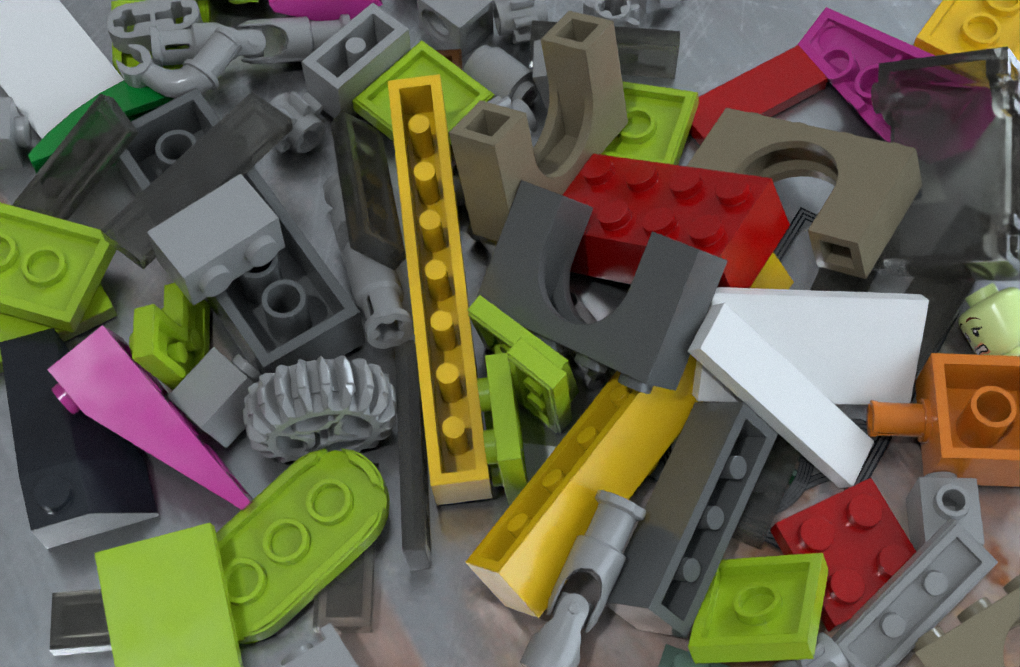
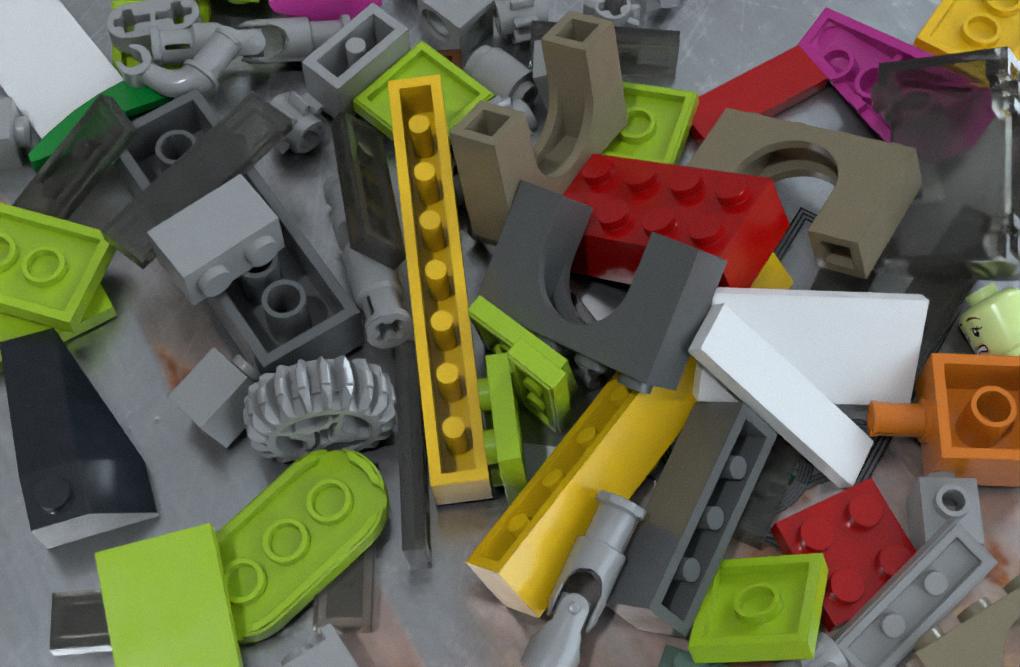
(130, 401): dark pink wedge -> none
(171, 338): lime plate -> none

